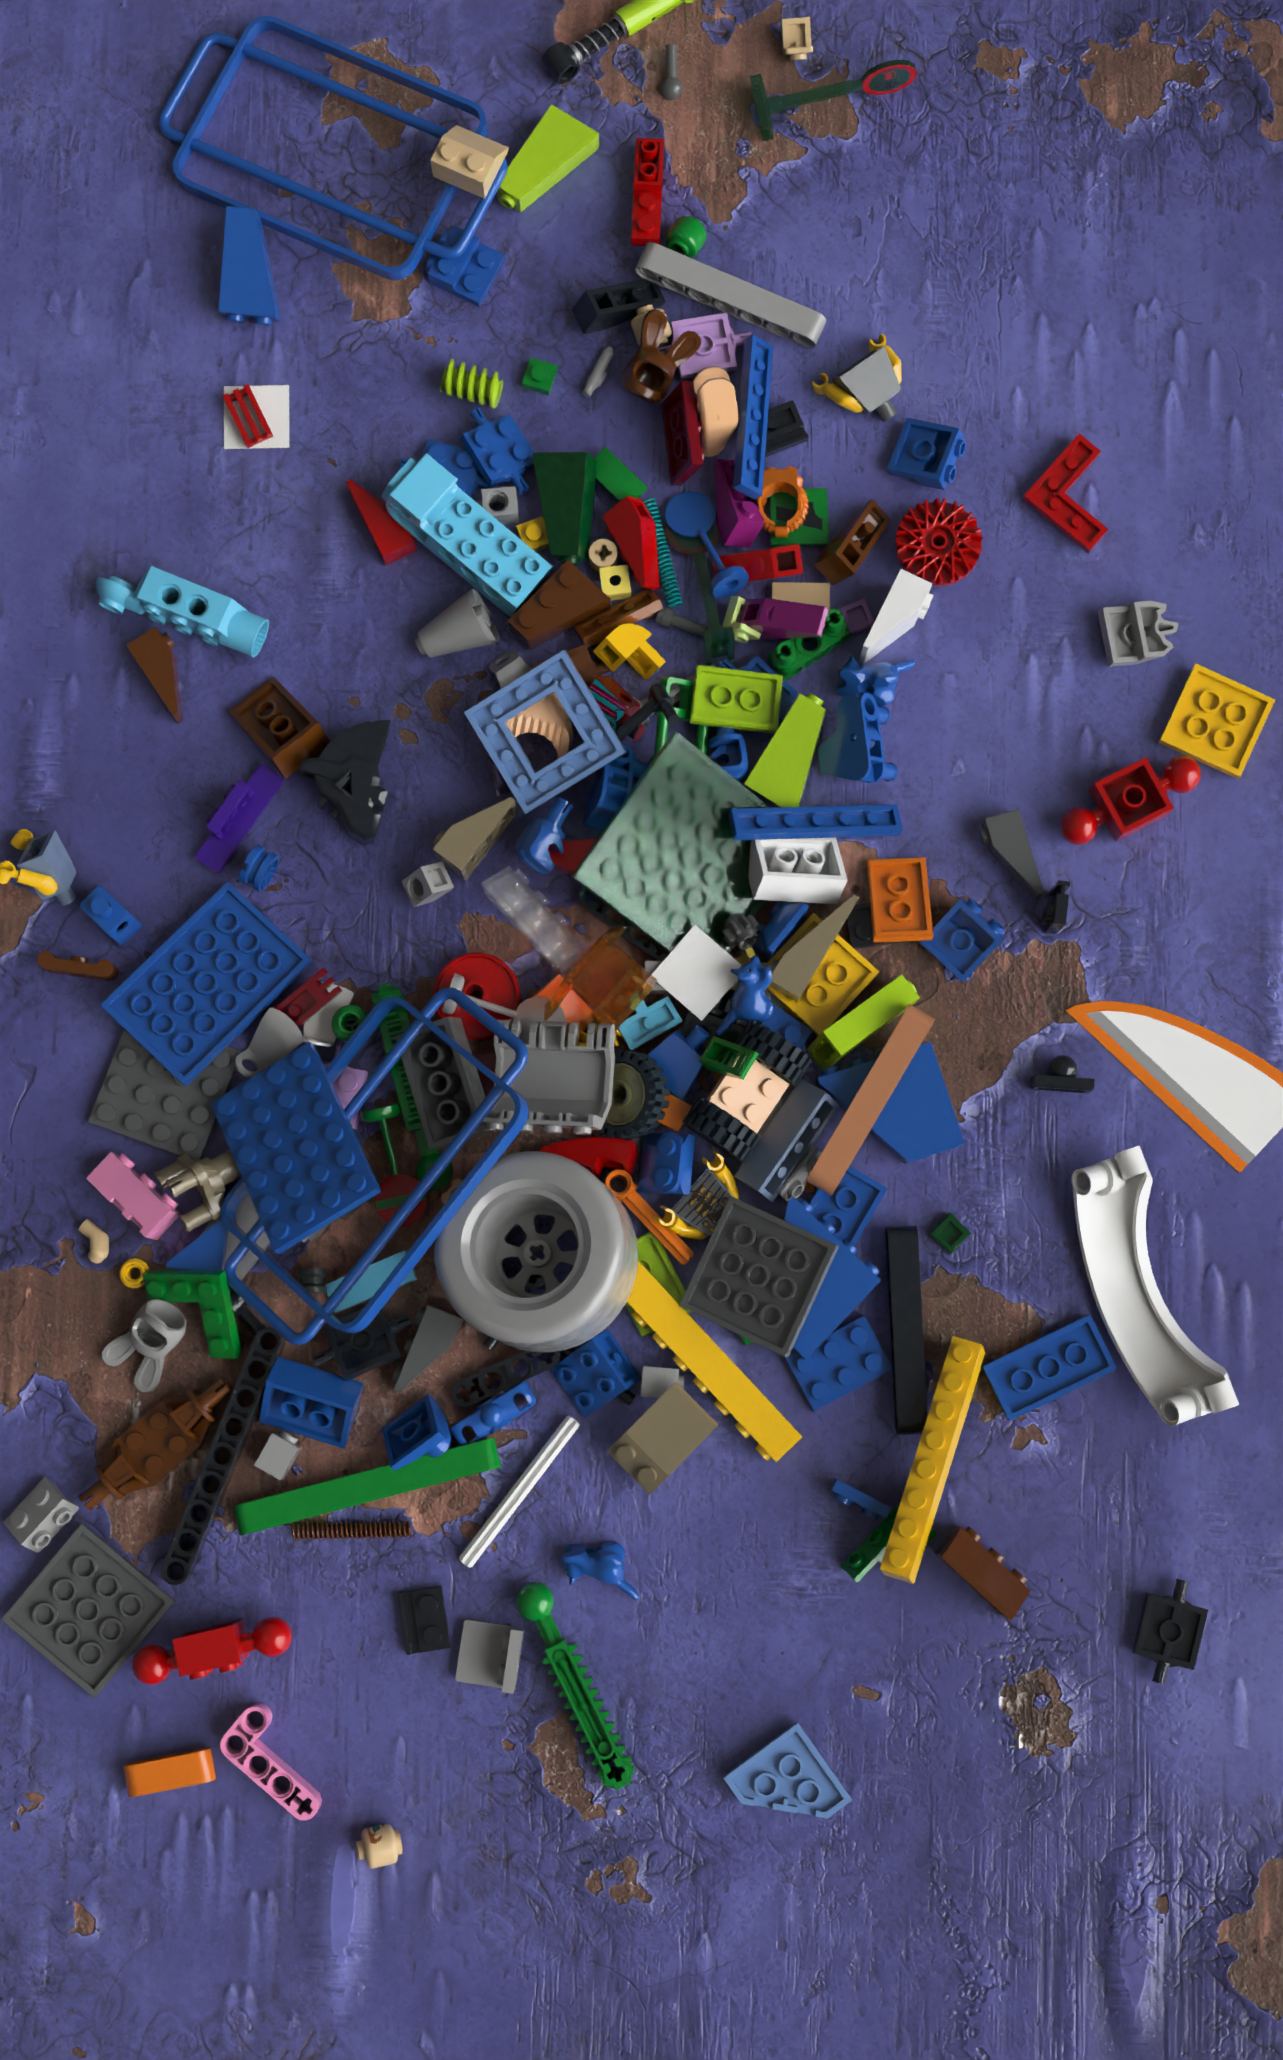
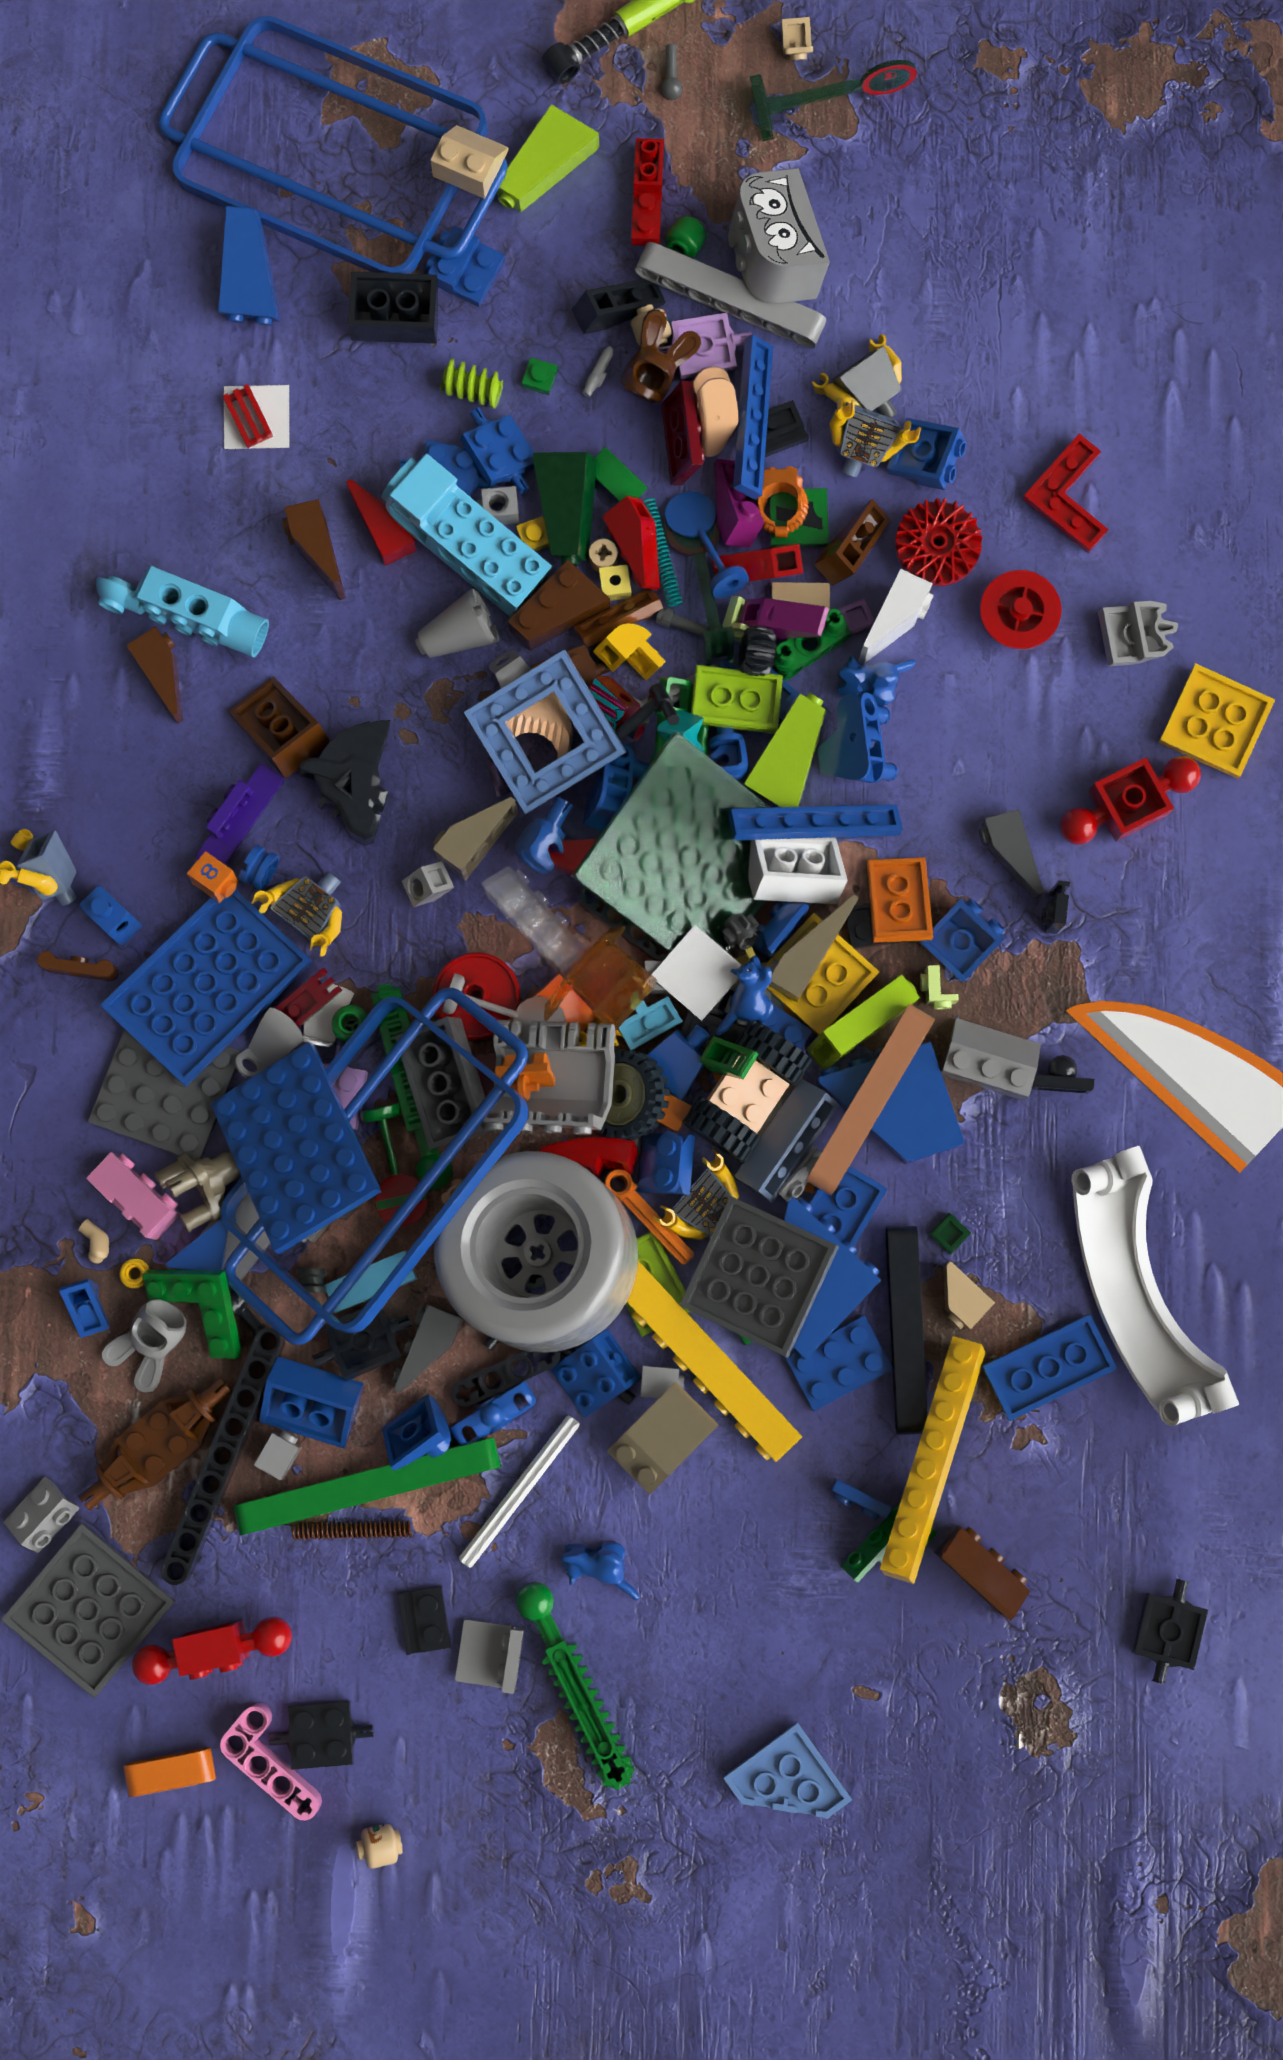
(85, 1307): none -> blue slope
(213, 877): none -> orange brick
(306, 908): none -> torso
(310, 533): none -> reddish brown slope
(321, 1735): none -> black plate
(393, 307): none -> black slope
(533, 1075): none -> orange hips
(687, 726): none -> teal slope
(757, 651): none -> black gear
(777, 238): none -> light grey brick
(867, 436): none -> torso
(931, 985): none -> yellowish green bracket
(963, 1298): none -> tan slope
(991, 1059): none -> light grey slope
(1020, 609): none -> red wheel

